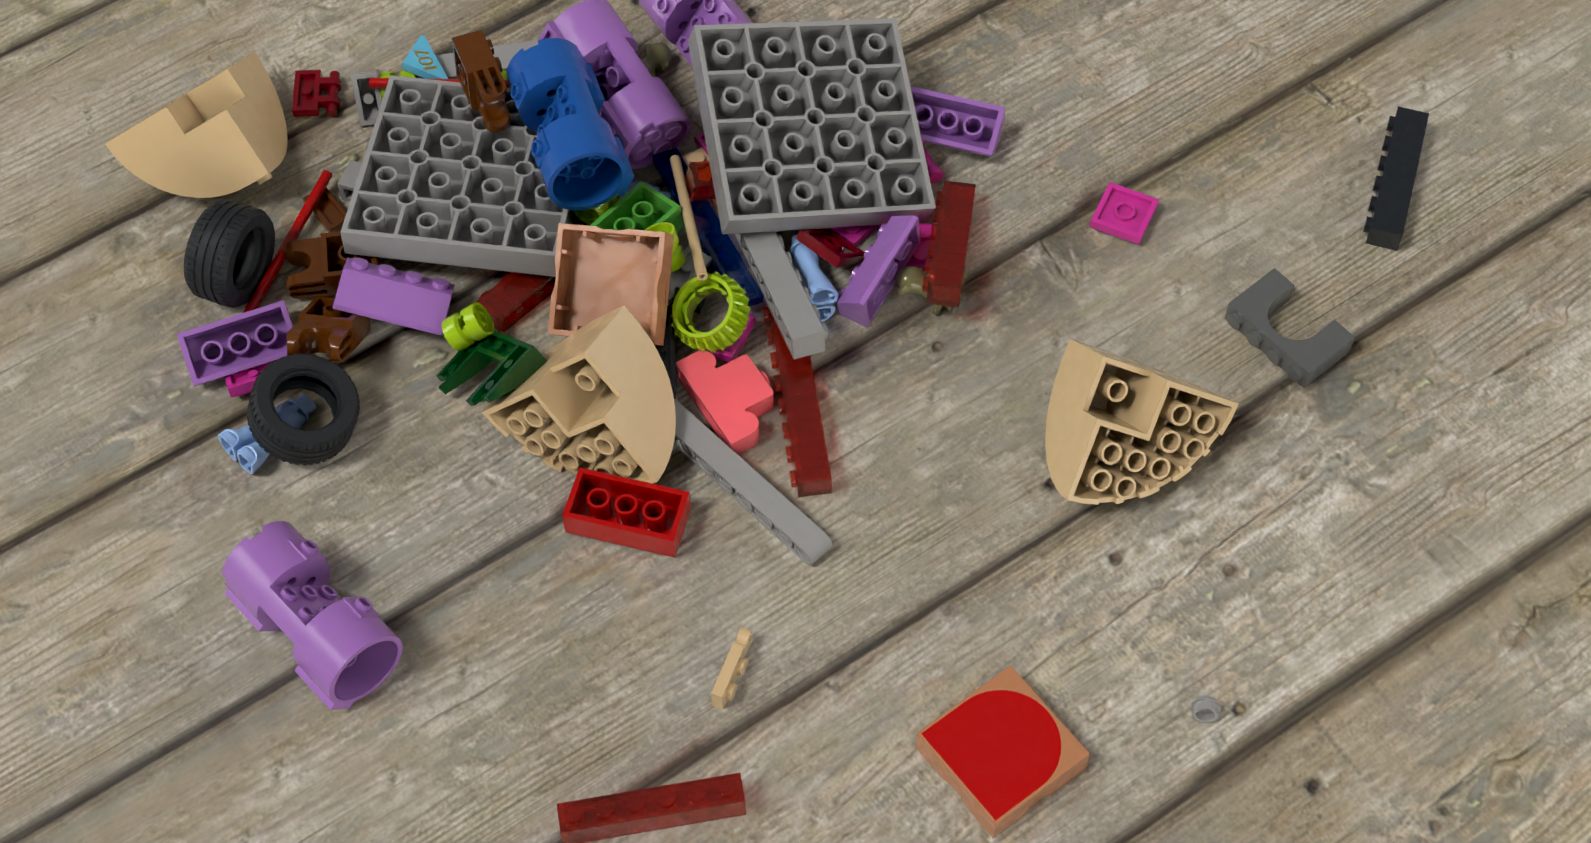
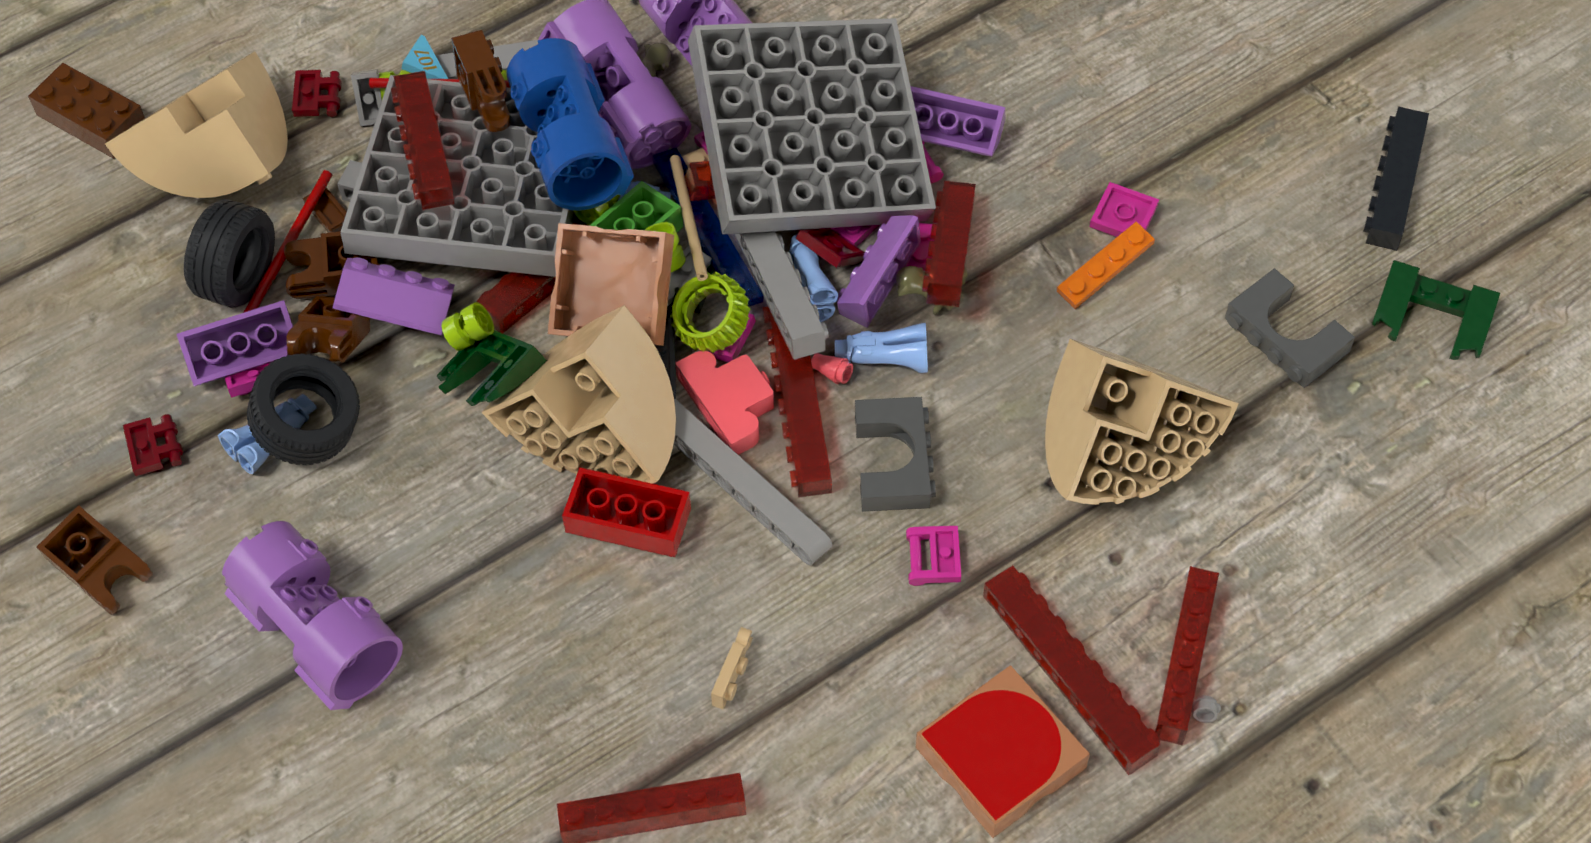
(84, 107): none -> reddish brown brick
(91, 557): none -> reddish brown brick
(143, 445): none -> dark red plate
(423, 140): none -> clear red brick
(834, 368): none -> coral cone
(898, 347): none -> light blue piece
(905, 421): none -> dark grey arch
(943, 555): none -> dark pink plate
(1072, 670): none -> clear red brick
(1105, 265): none -> orange plate
(1186, 655): none -> clear red brick
(1473, 306): none -> dark green wedge

